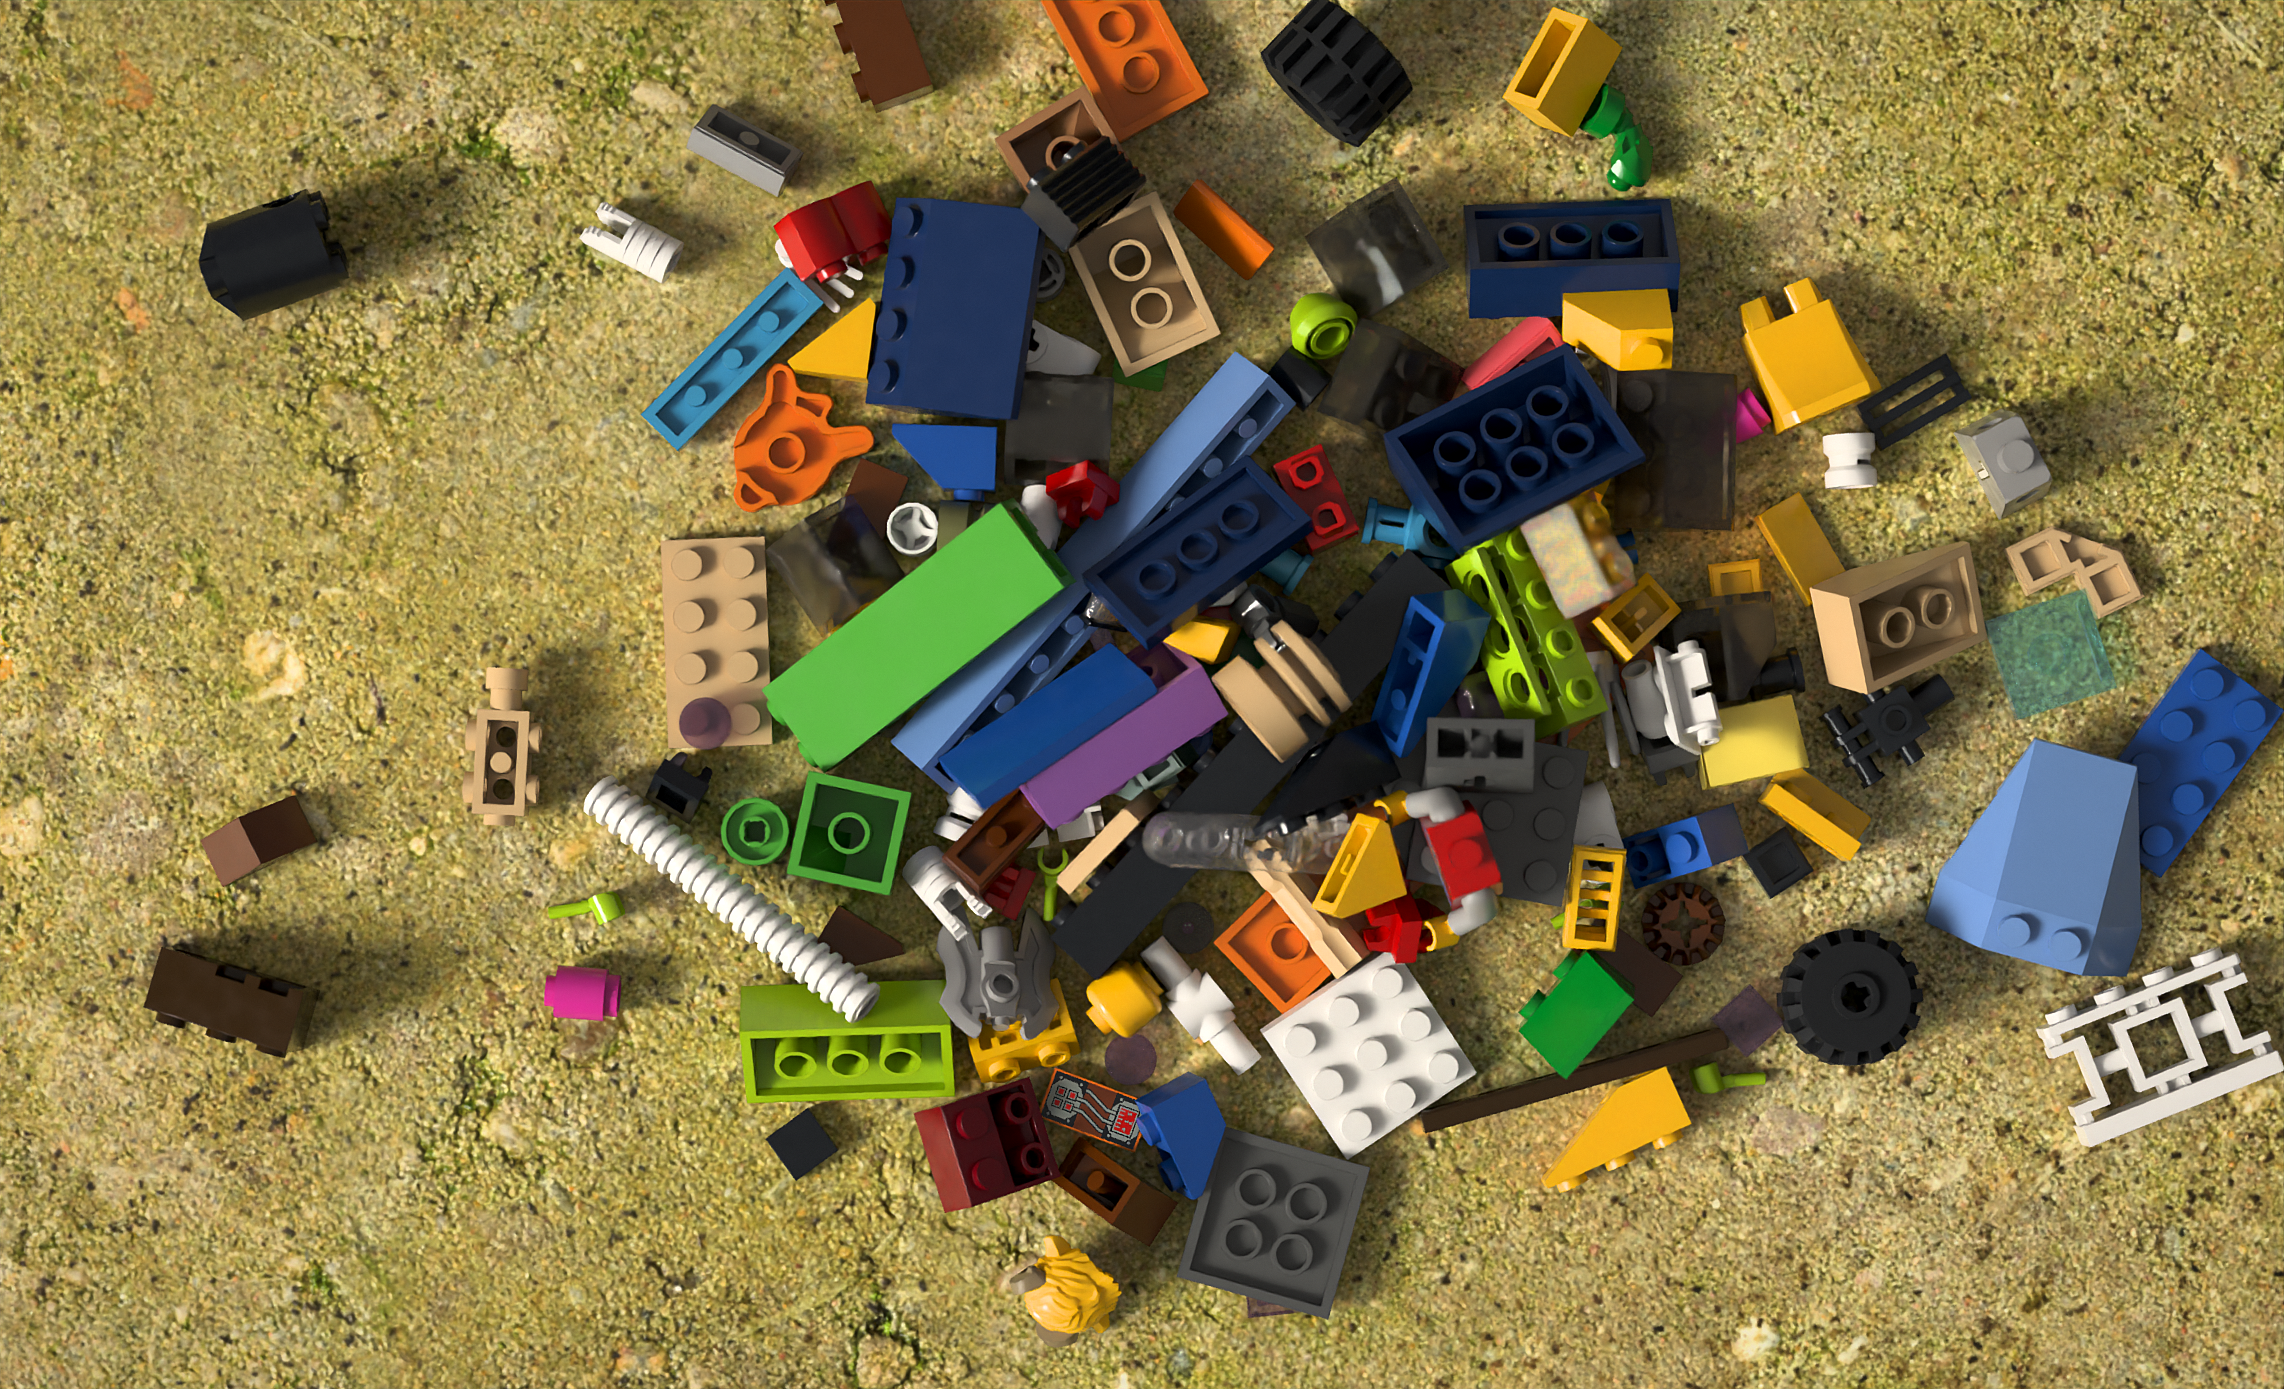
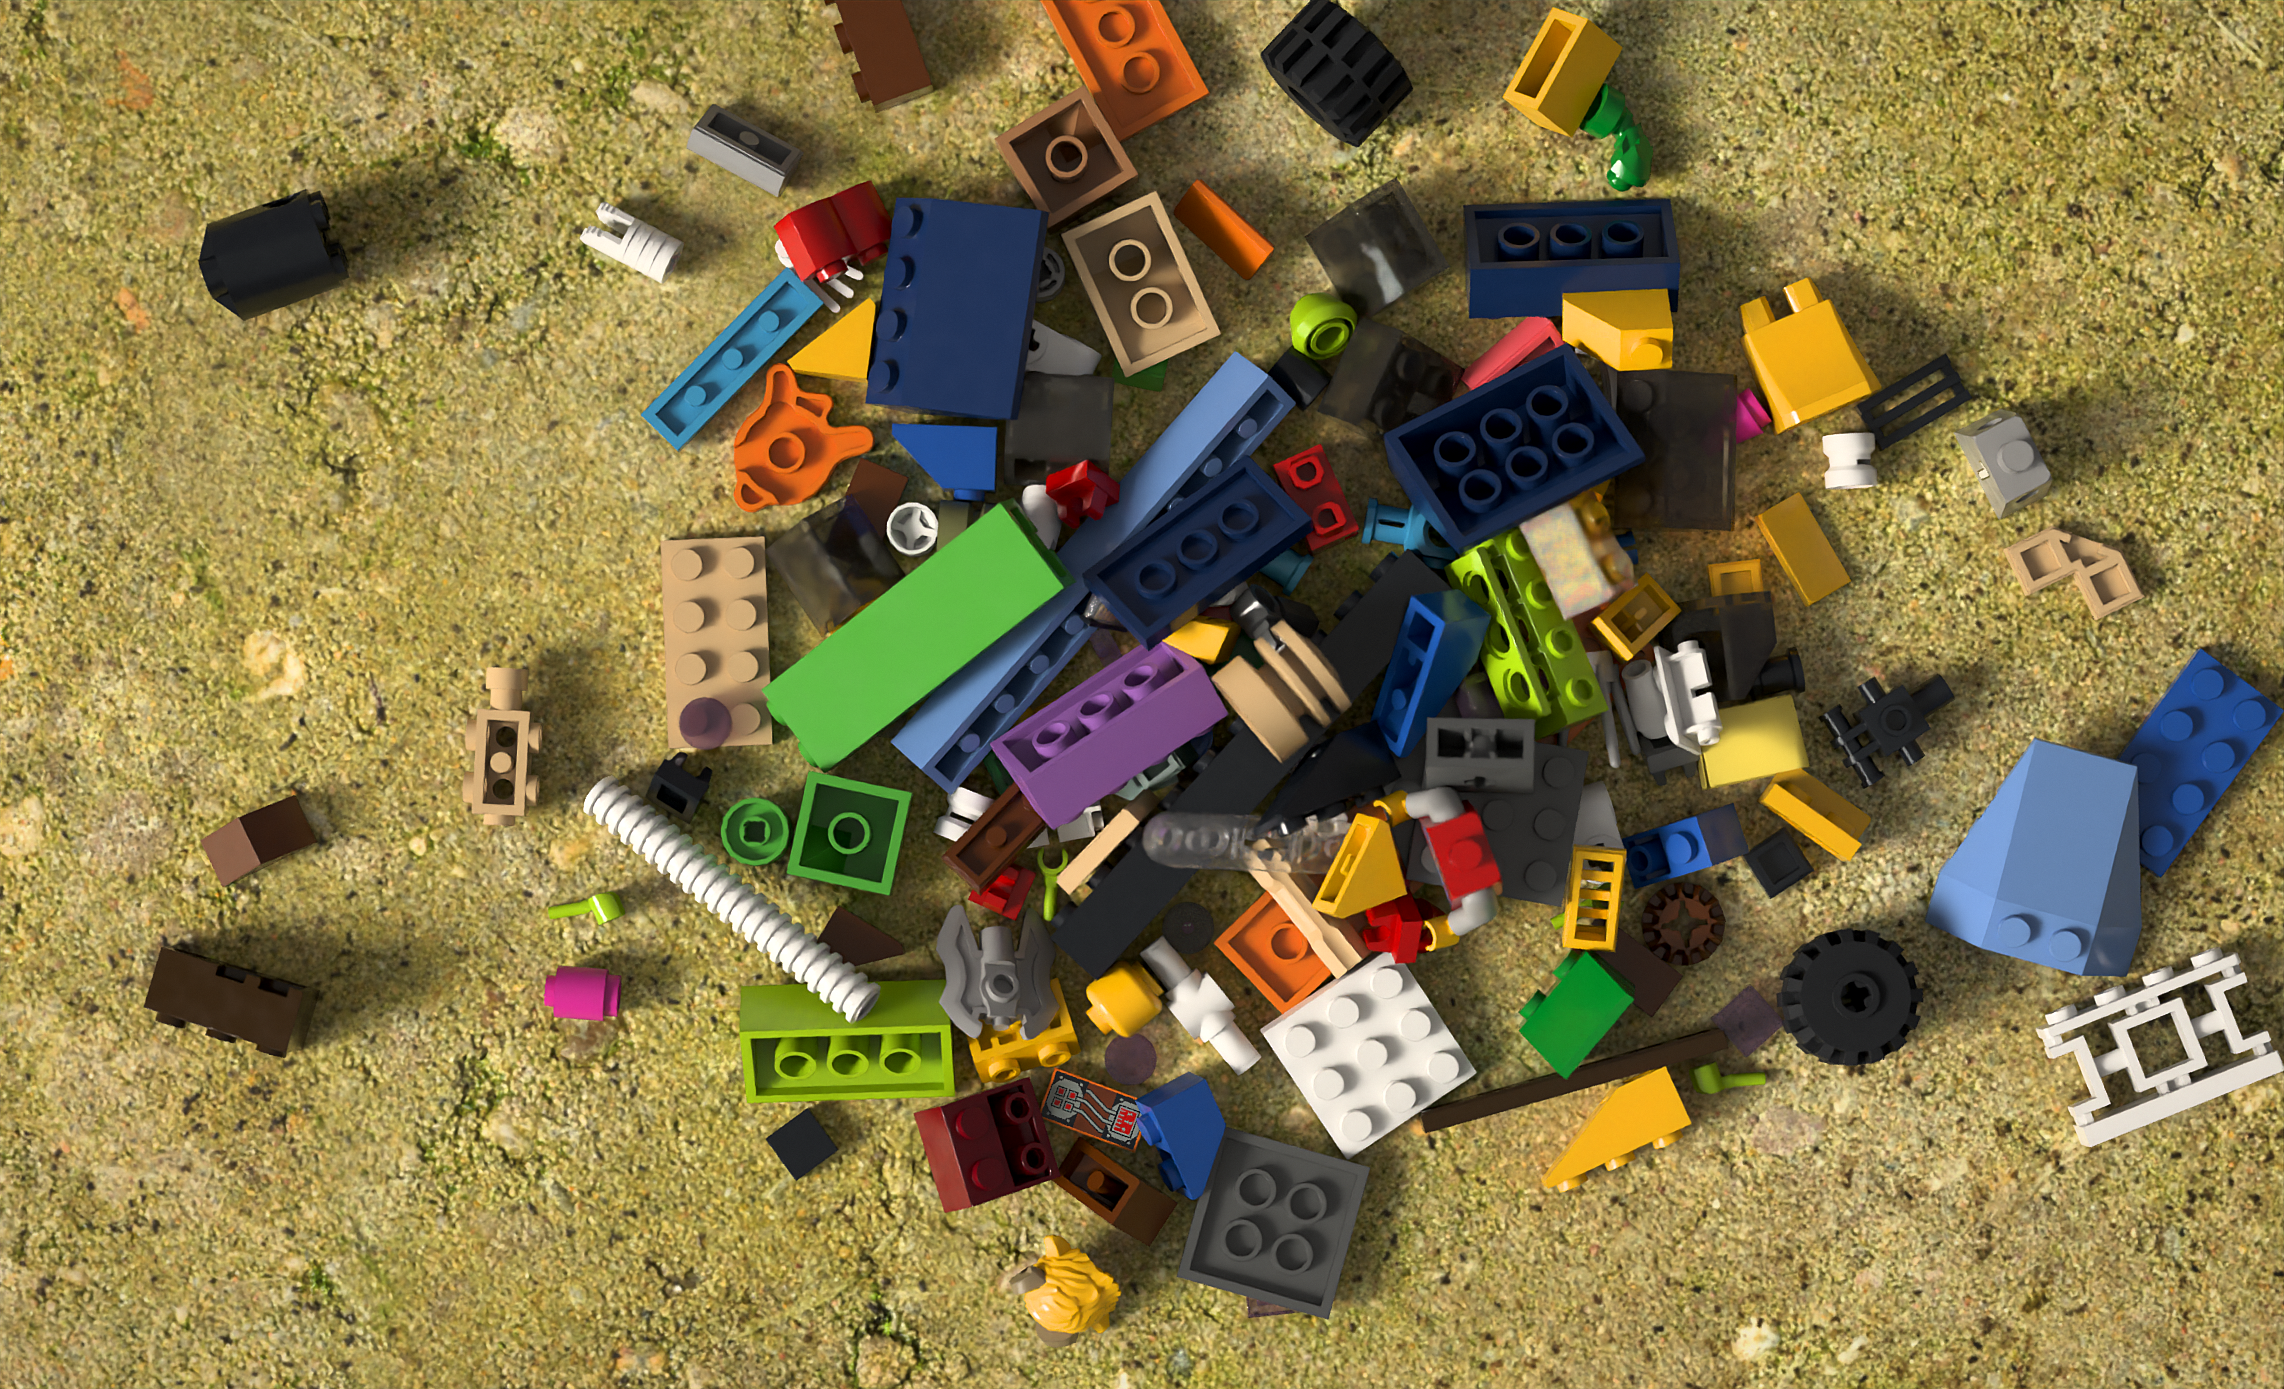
(942, 889): white hinge -> none
(1047, 725): blue tile -> none
(1082, 192): black brick -> none
(1898, 616): tan slope -> none
(2049, 654): clear light blue tile -> none

